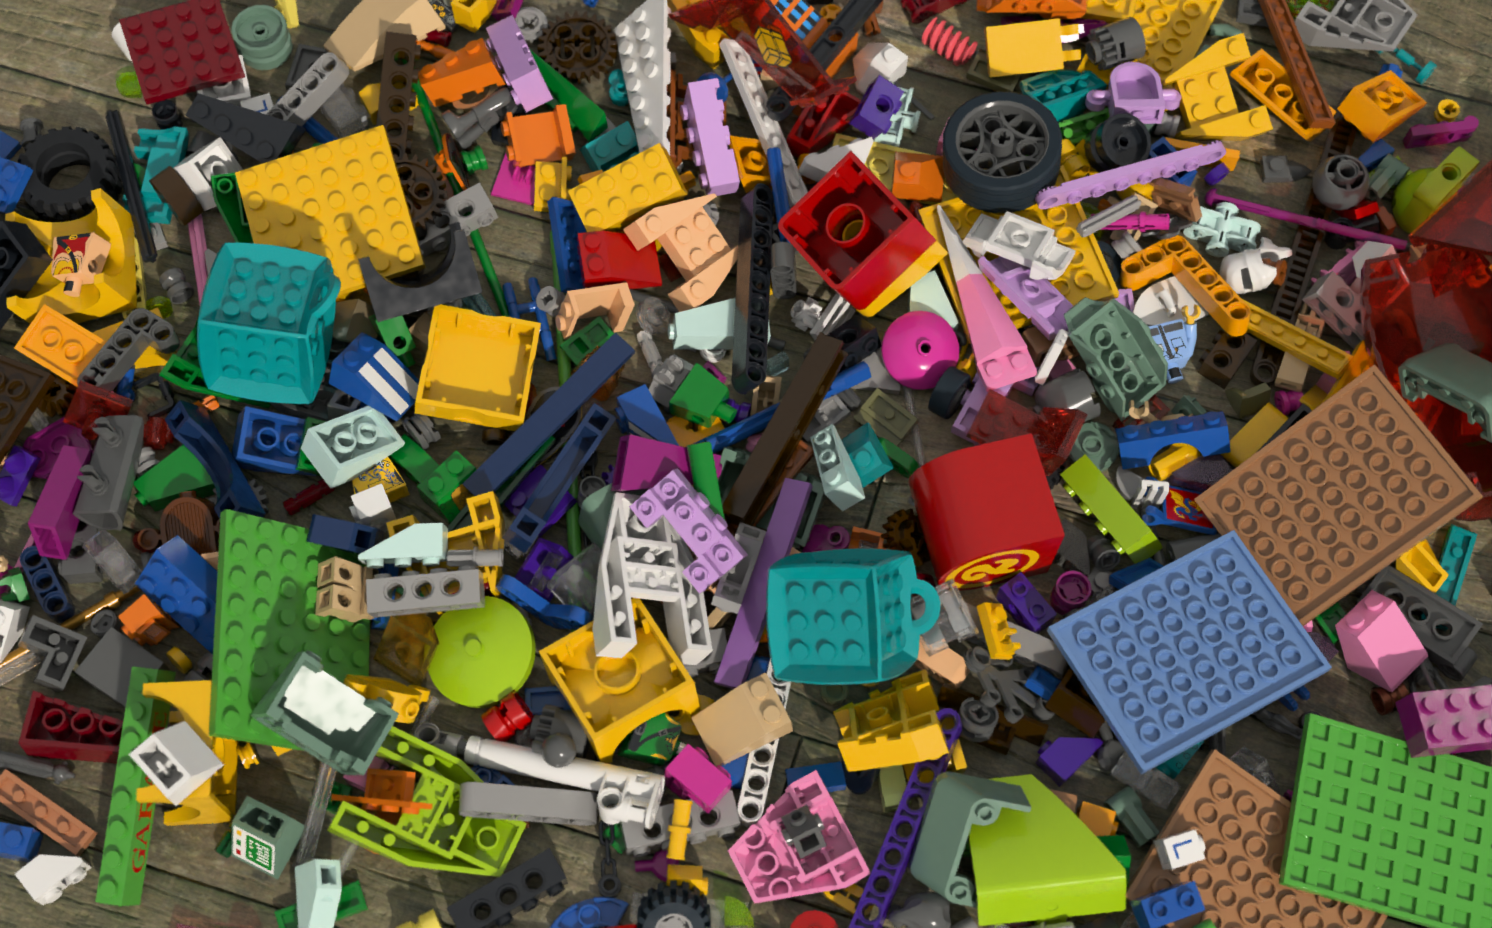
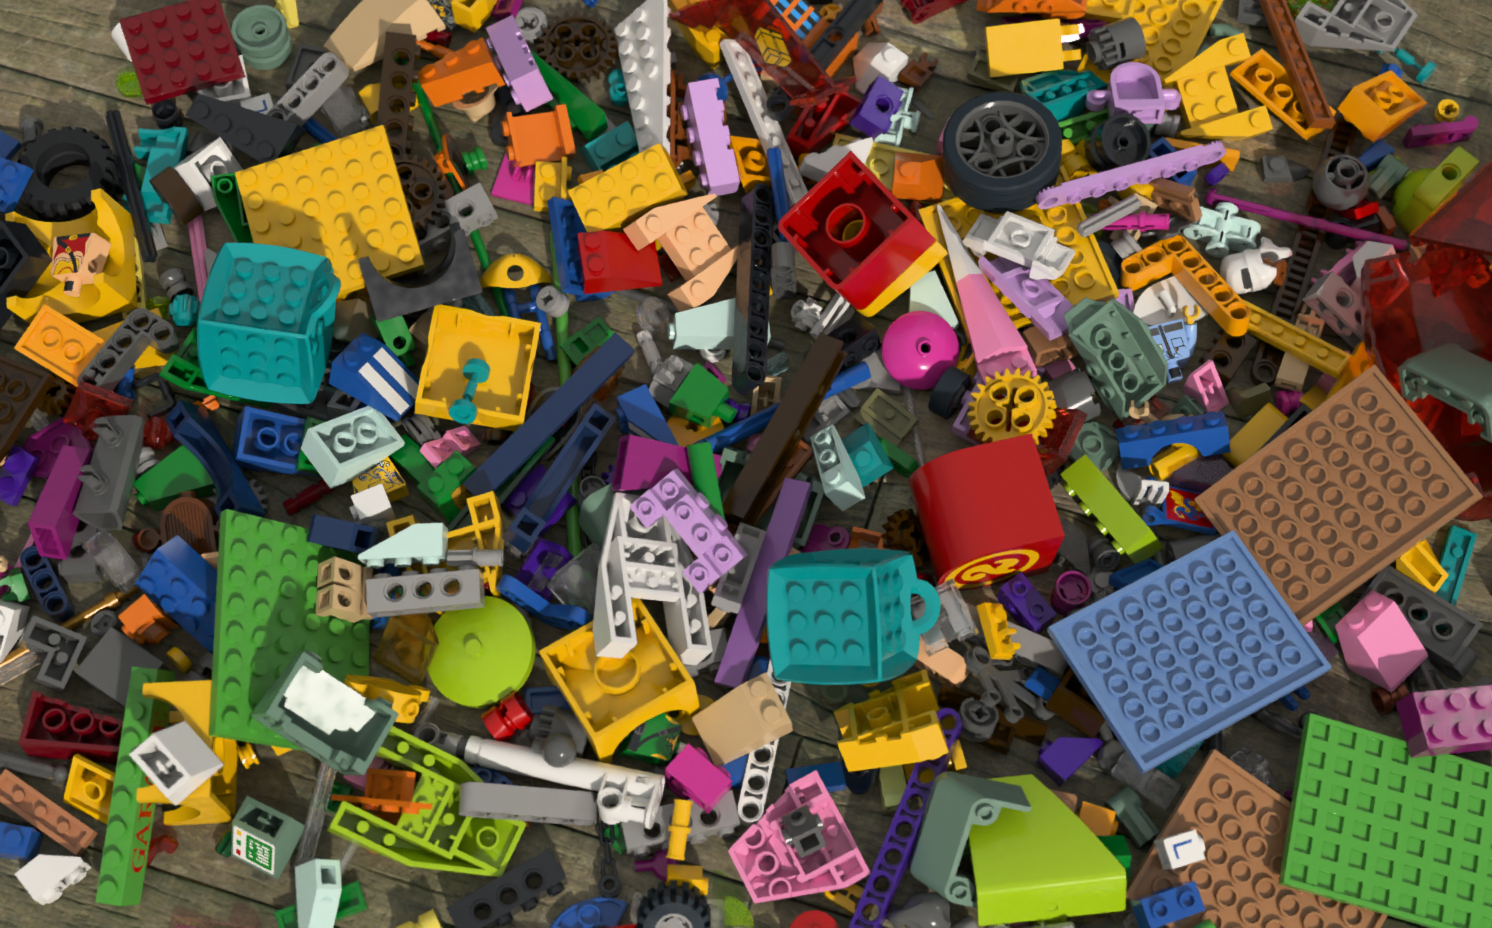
(89, 788): none -> yellow slope
(159, 844): none -> clear red arm
(184, 310): none -> teal gear
(455, 439): none -> bright pink slope
(462, 409): none -> teal wheel
(486, 114): dark grey piece -> none
(497, 272): none -> yellow piece
(607, 300): light nougat panel -> none
(918, 73): none -> reddish brown plate
(947, 43): coral piece -> none
(987, 408): none -> yellow gear
(1051, 356): white tile -> none
(1206, 387): none -> bright pink slope

